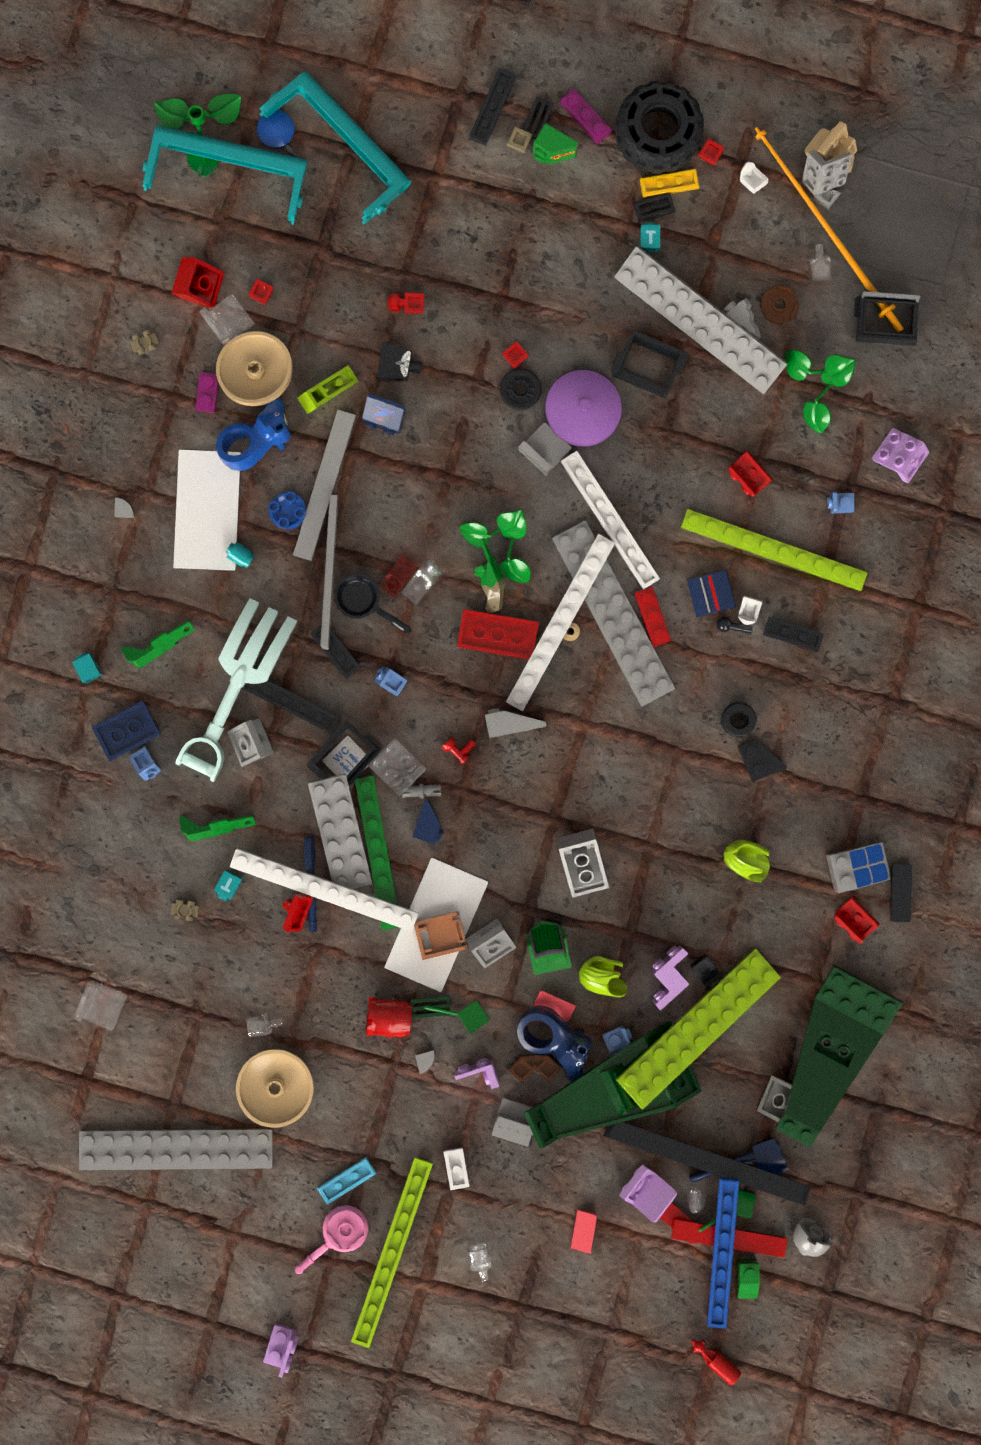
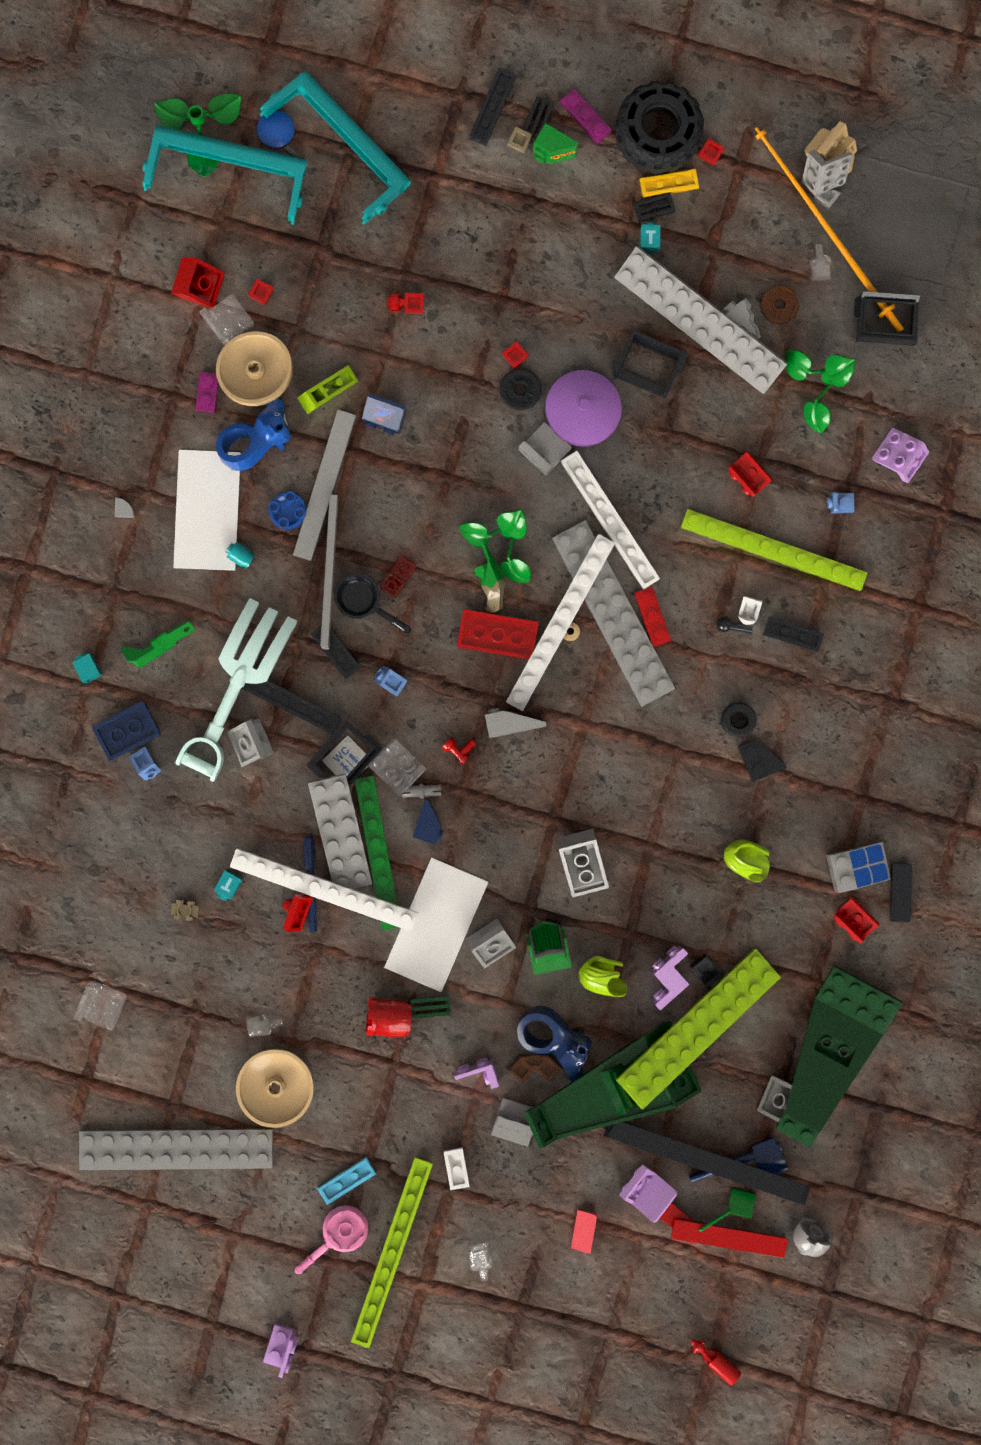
(147, 342): dark tan piece -> none
(215, 828): green piece -> none
(396, 364): black torso -> none
(422, 582): clear slope -> none
(424, 1060): light grey tile -> none
(443, 934): nougat container -> none
(471, 1016): green piece -> none
(561, 1006): coral slope -> none
(617, 1038): medium blue bracket -> none
(696, 1200): clear piece -> none
(711, 593): dark blue slope -> none
(723, 1252): blue tile -> none
(748, 1278): green slope -> none
(752, 177): white plate -> none

